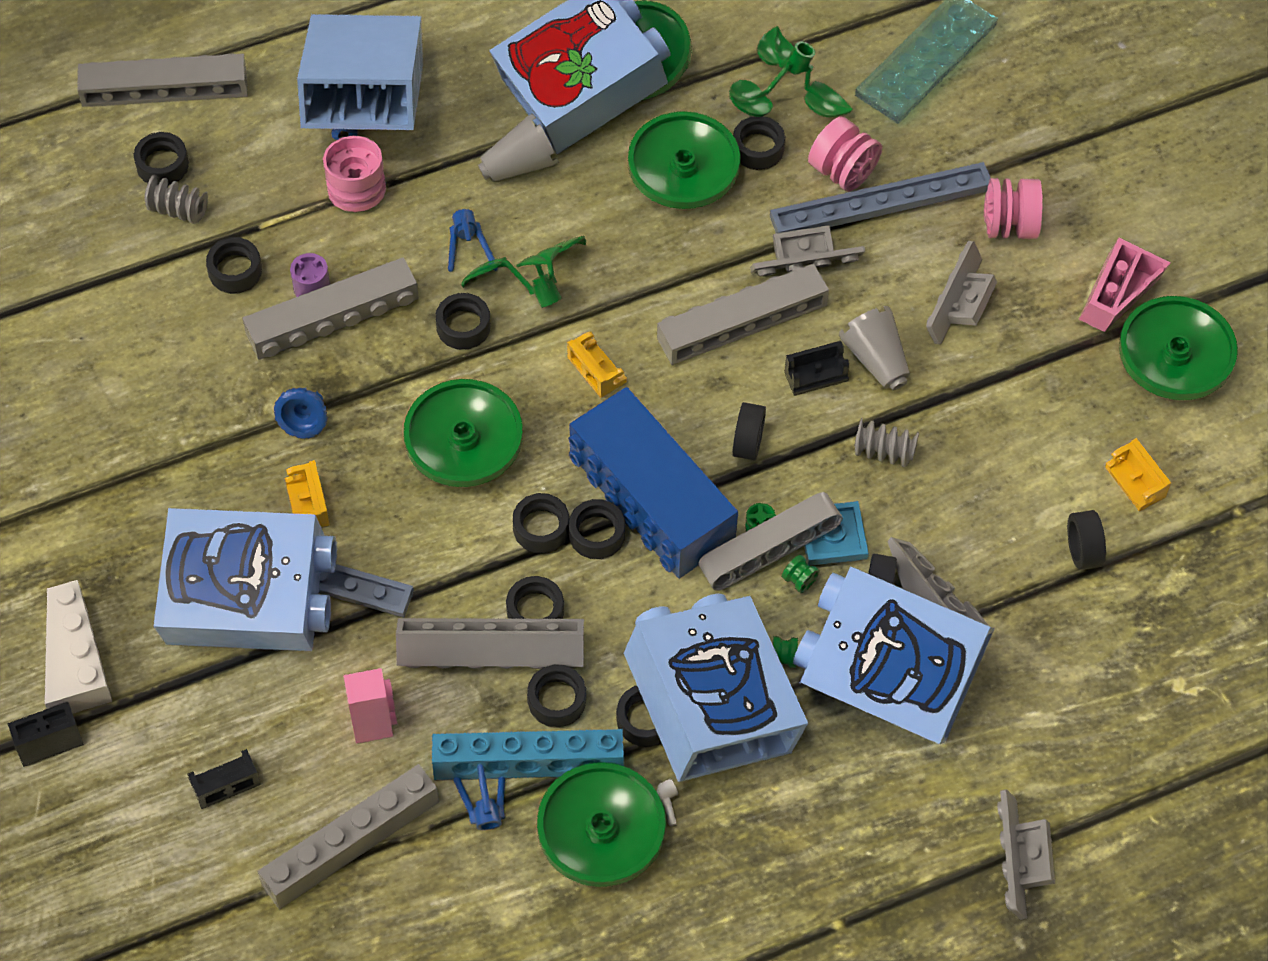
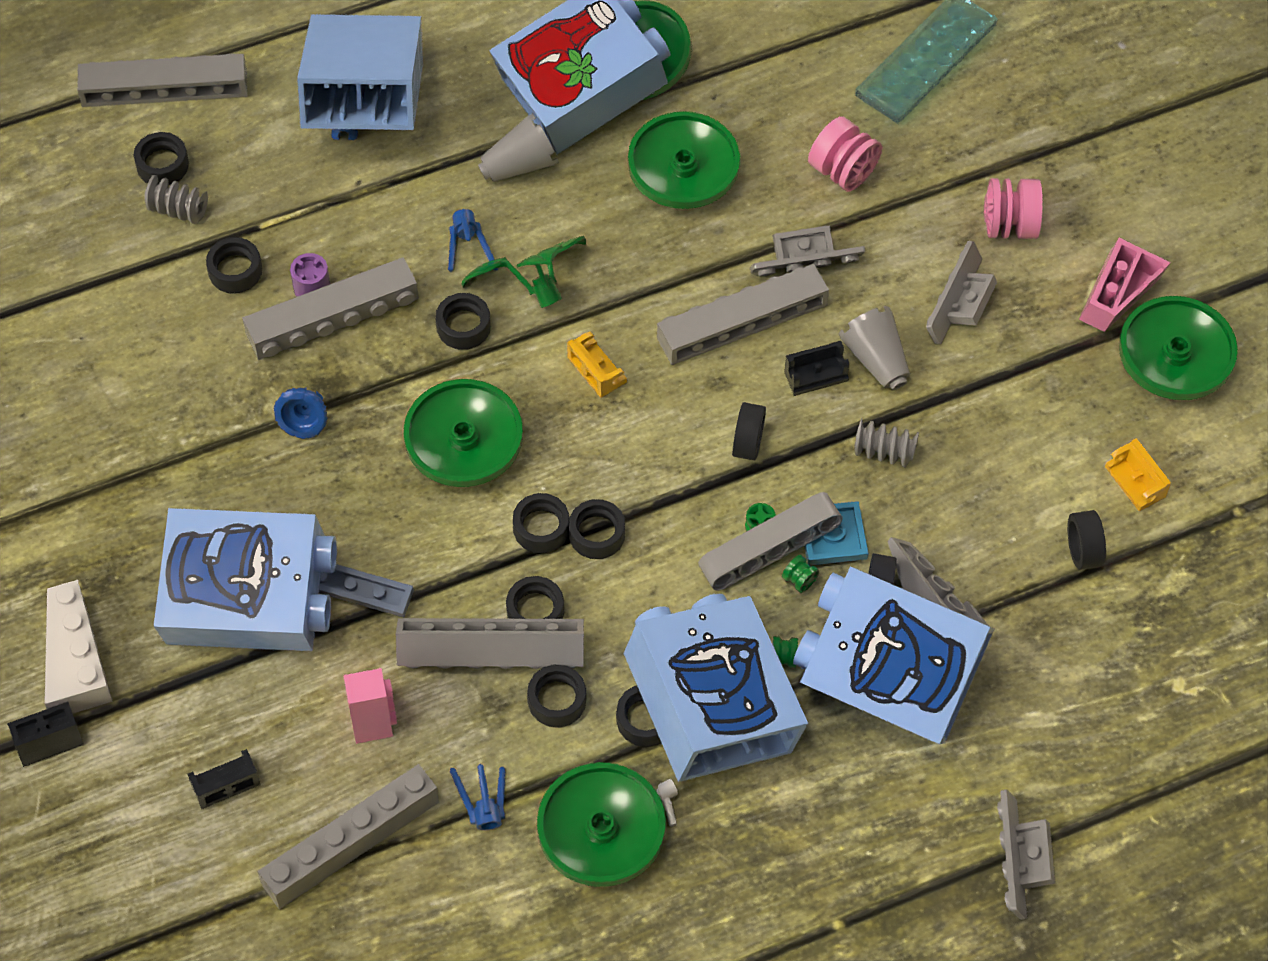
(306, 492): yellow hinge -> none
(354, 173): bright pink wheel -> none
(522, 753): dark azure brick -> none
(651, 482): blue brick -> none
(763, 126): black tyre -> none
(796, 59): green plant -> none
(882, 199): sand blue plate -> none

